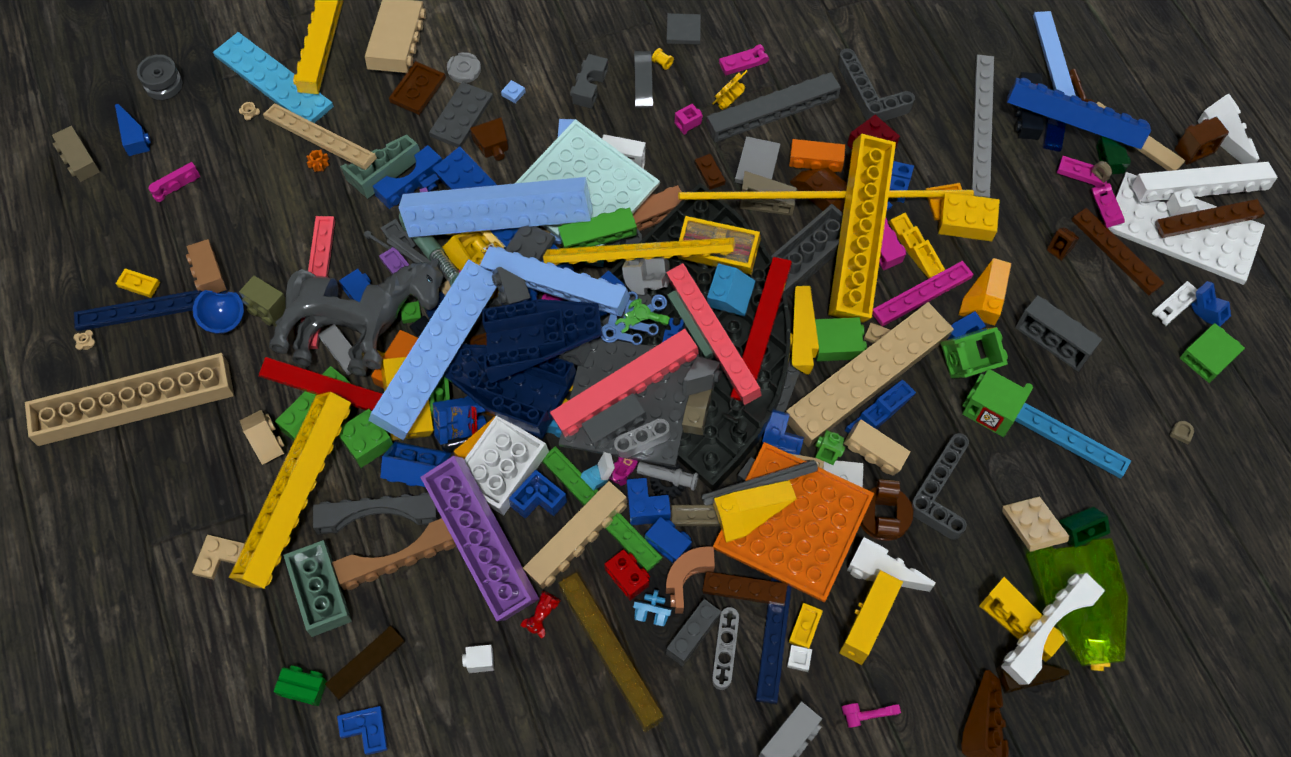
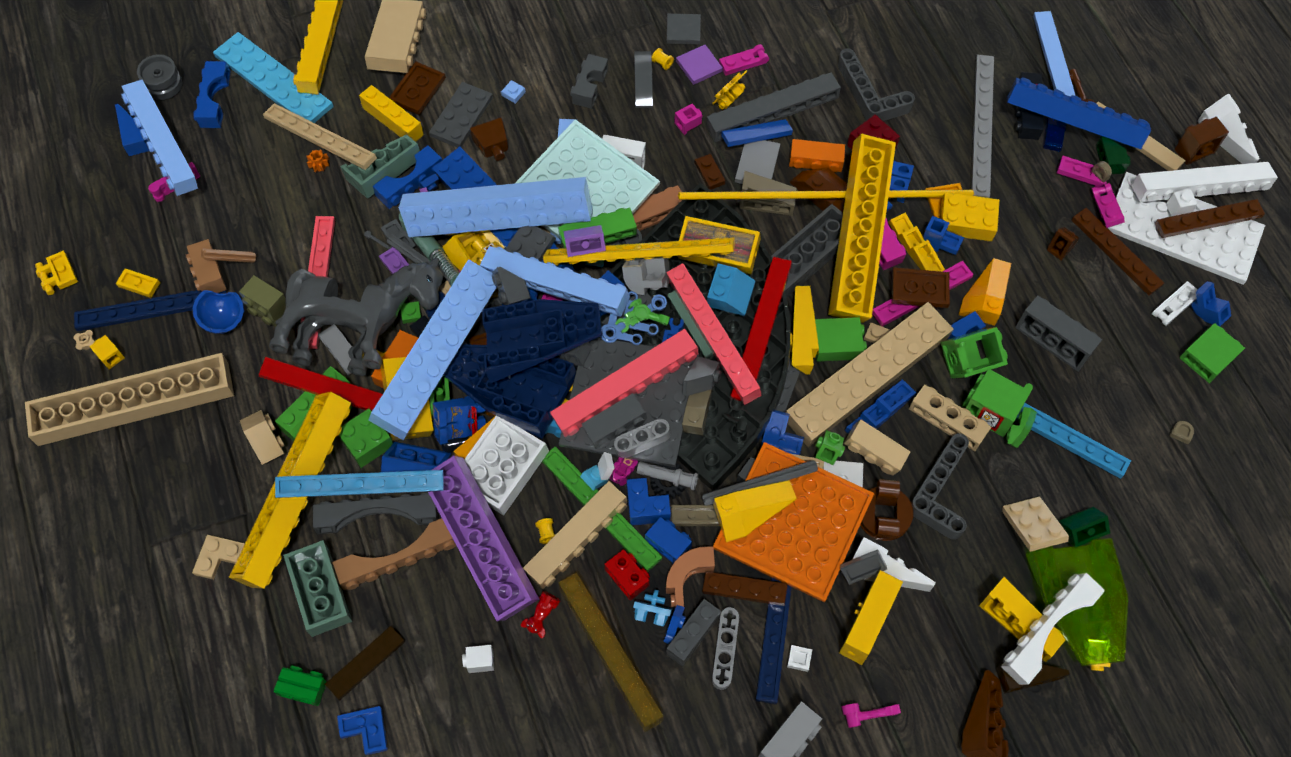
(61, 269): none -> yellow plate
(74, 154): dark tan brick -> none
(106, 352): none -> yellow brick
(159, 138): none -> light blue brick
(215, 77): none -> blue arch
(227, 255): none -> medium nougat axle
(249, 110): tan plate -> none
(355, 284): blue brick -> none
(359, 483): none -> dark azure tile
(390, 114): none -> yellow brick
(463, 67): light grey tile -> none
(537, 491): blue brick -> none
(545, 530): none -> yellow bush
(584, 240): none -> medium lavender brick
(676, 622): none -> blue plate
(699, 64): none -> medium lavender tile
(756, 132): none -> blue tile
(805, 626): yellow plate -> none
(863, 567): none -> dark grey tile
(920, 287): none -> reddish brown plate
(938, 416): none -> tan brick
(941, 238): none -> blue brick
(1019, 433): none -> bright green slope

